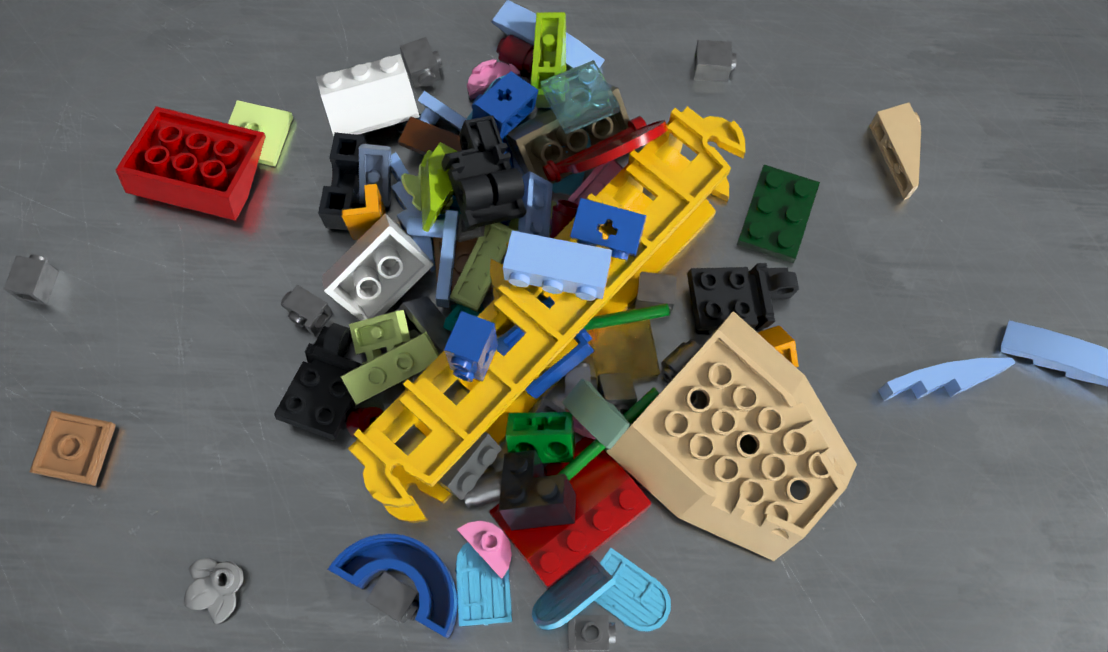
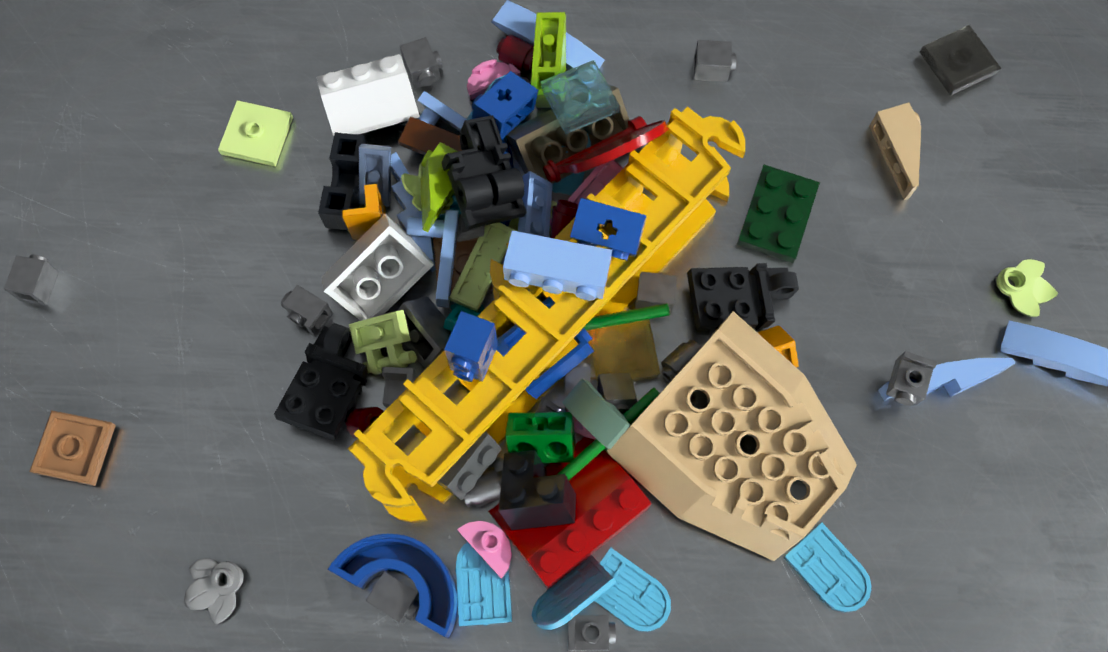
(192, 163): red slope -> none
(390, 368): yellowish green plate -> none
(831, 570): none -> medium azure window
(902, 387): none -> flat silver brick
(960, 60): none -> clear smoke plate
(1029, 287): none -> yellowish green plate

